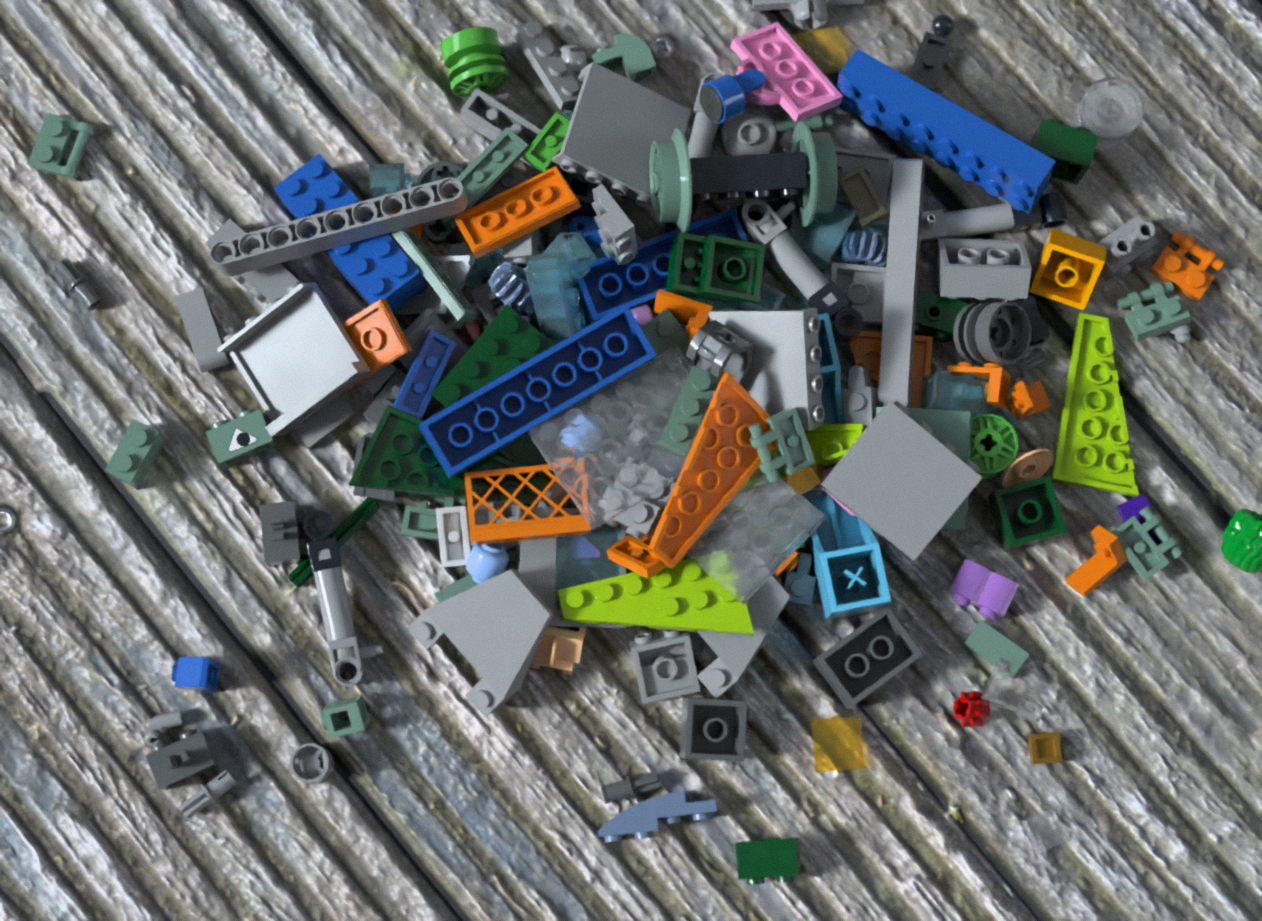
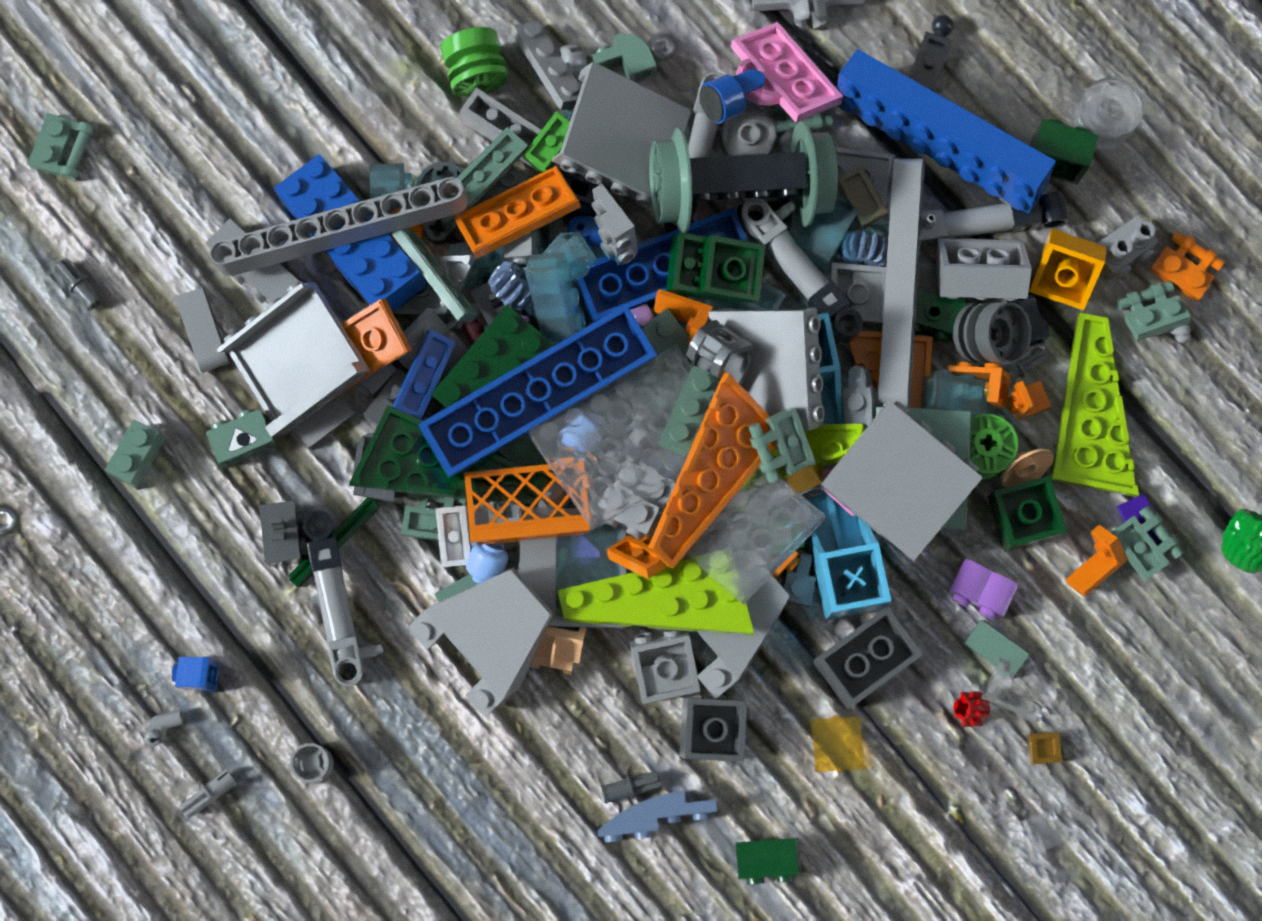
(182, 759): dark grey brick -> none
(340, 726): sand green brick -> none
(824, 48): clear yellow piece -> none

